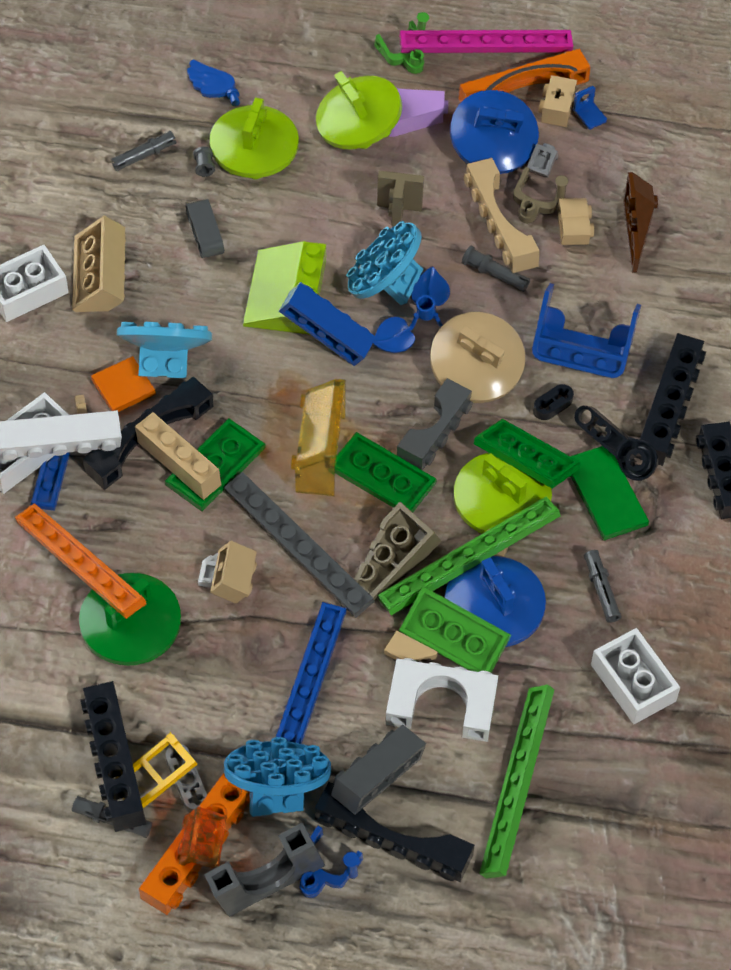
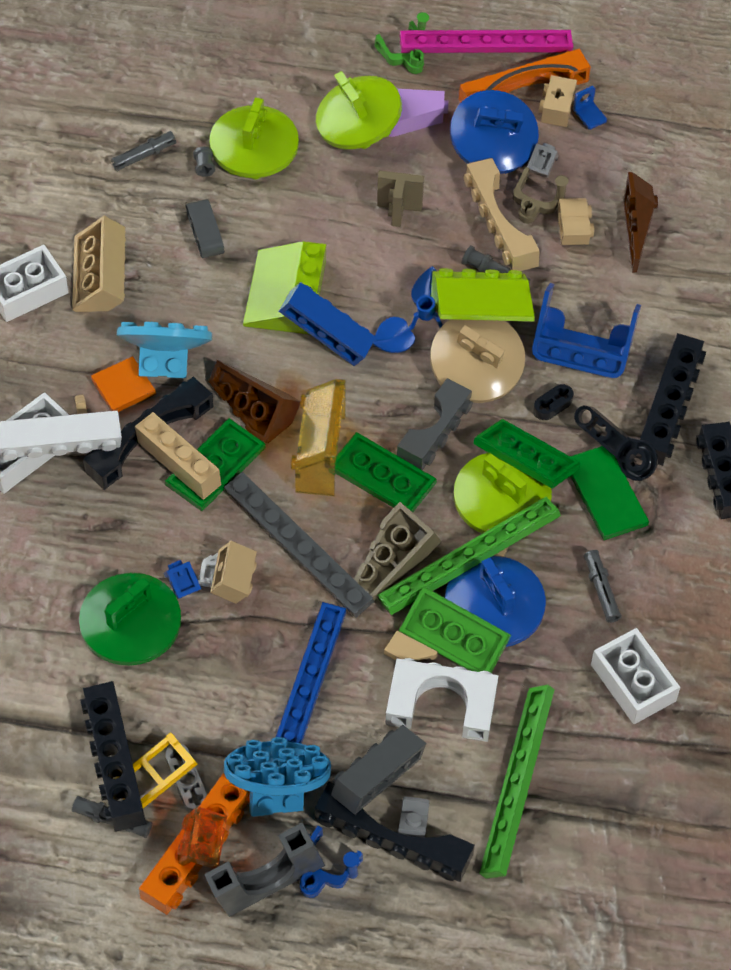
(50, 482): blue tile -> none
(81, 561): orange tile -> none
(182, 579): none -> blue bracket
(213, 82): blue animal -> none
(259, 405): none -> reddish brown wedge
(388, 264): medium azure bracket -> none
(414, 817): none -> light grey bracket
(482, 295): none -> lime slope

